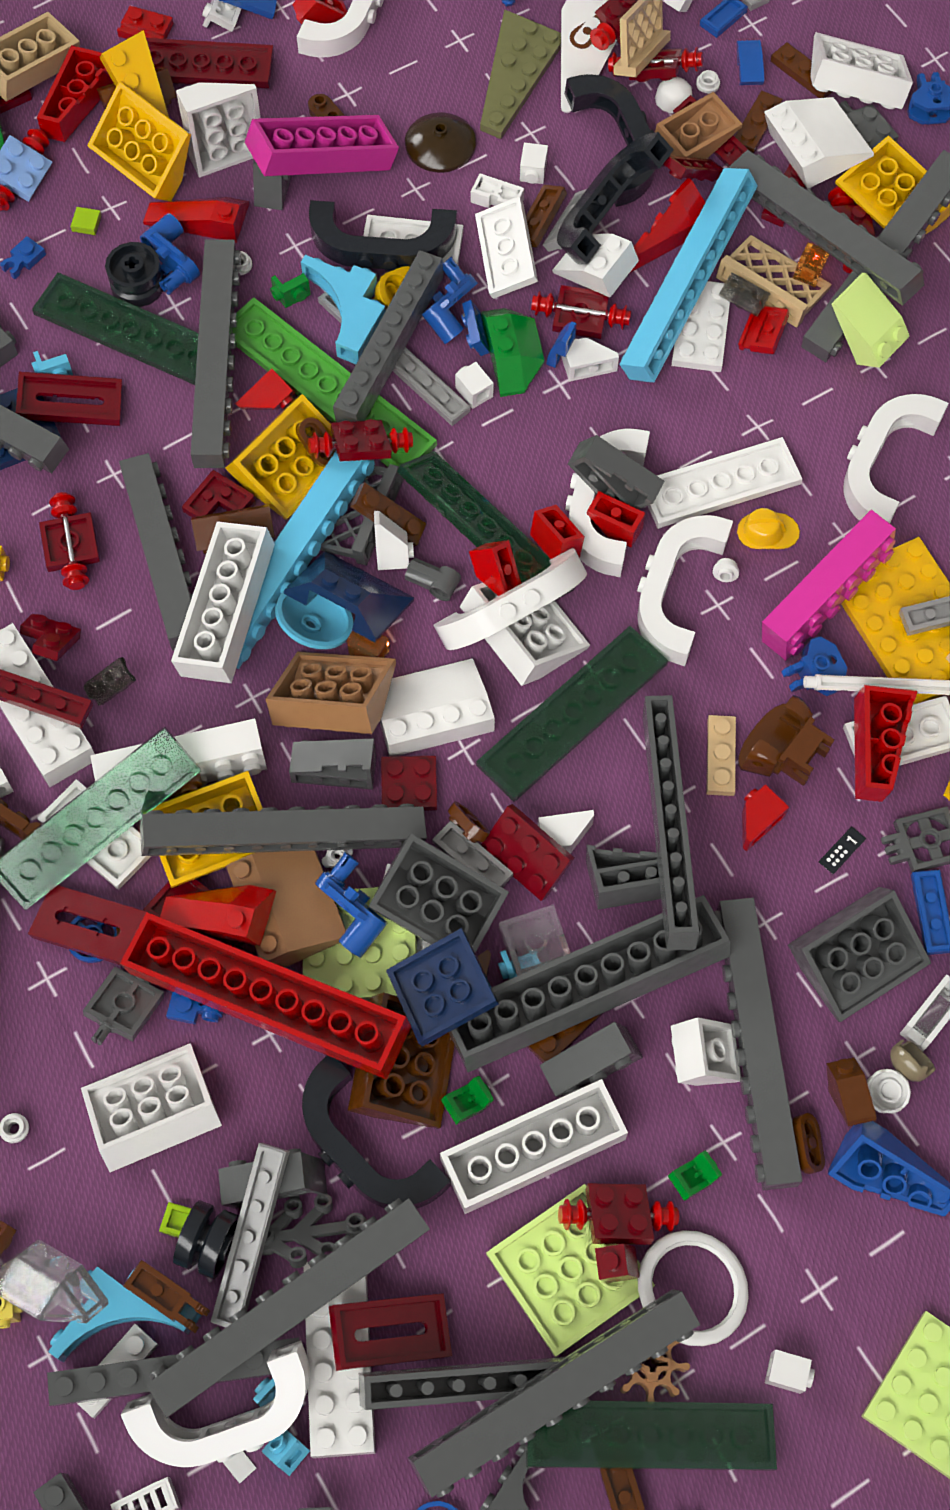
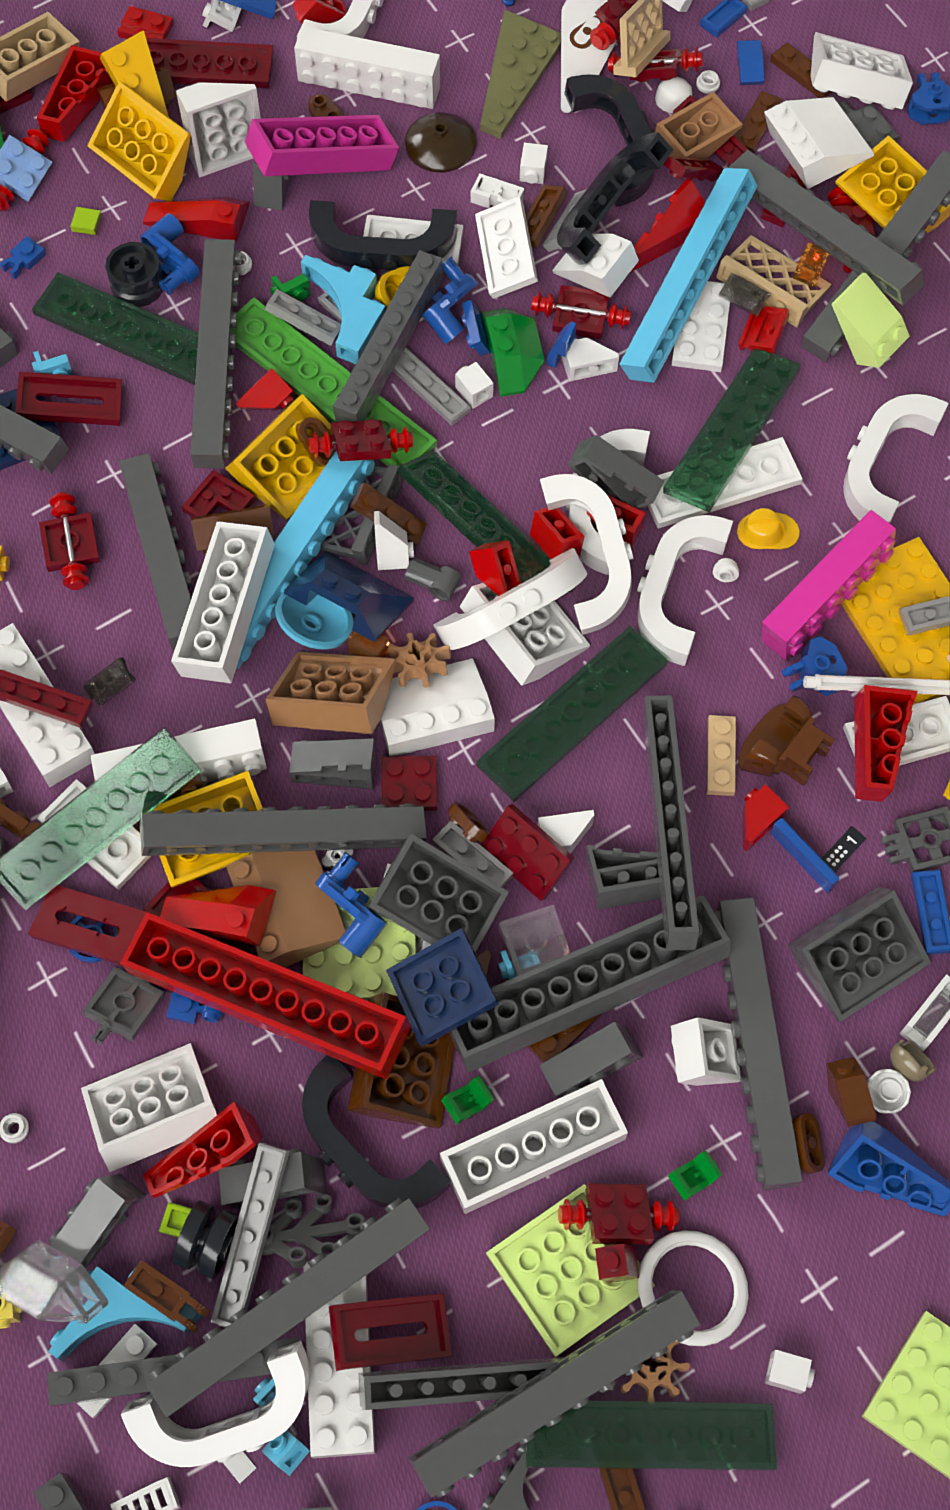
(52, 636): dark red plate -> none
(95, 1217): none -> wedge
(206, 1151): none -> red wedge
(303, 317): none -> light grey plate
(367, 67): none -> white brick
(419, 659): none -> medium nougat gear
(581, 492): none -> white arch
(731, 429): none -> clear green plate
(804, 855): none -> blue tile

